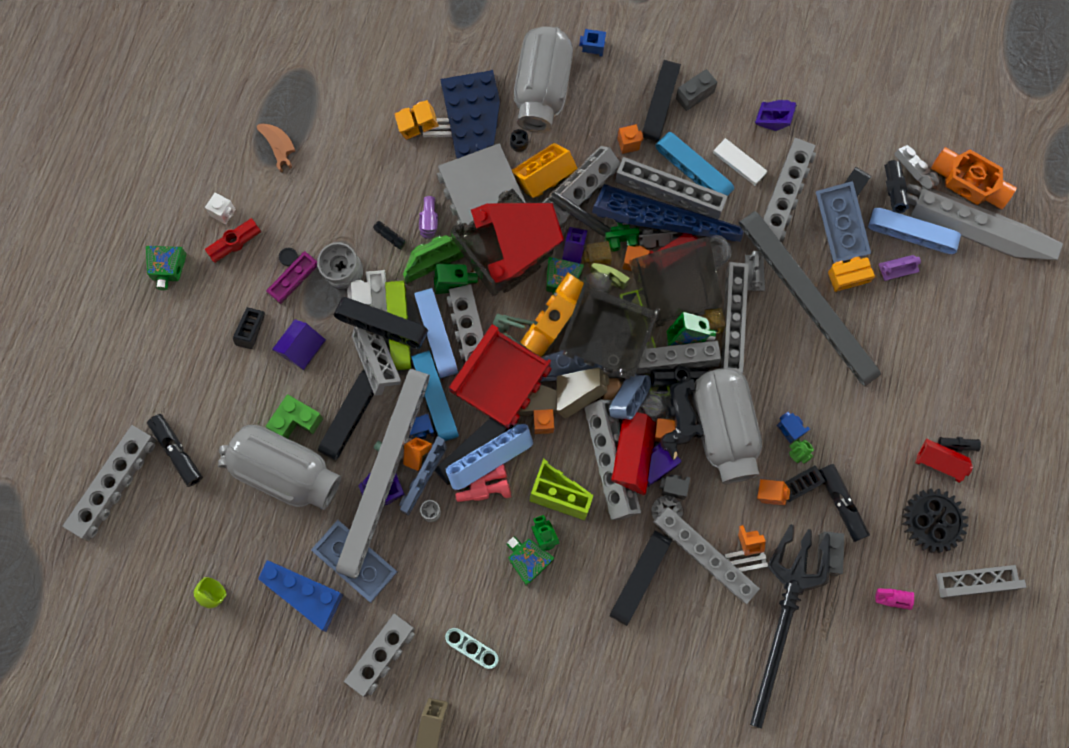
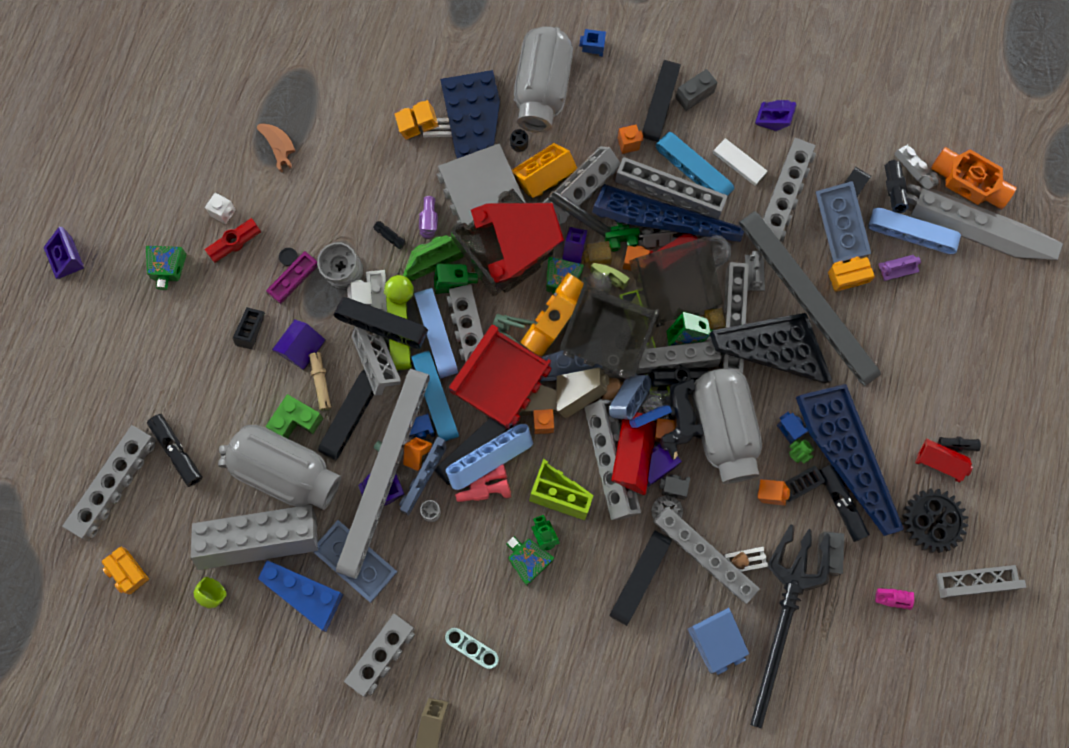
(62, 254): none -> dark purple slope
(124, 570): none -> light orange brick
(254, 537): none -> light grey brick
(318, 373): none -> tan pin
(398, 289): none -> lime hair
(650, 416): none -> blue tile
(719, 641): none -> medium blue slope
(740, 560): none -> medium nougat hinge
(751, 541): orange panel -> none
(777, 343): none -> black wing
(842, 439): none -> dark blue wing

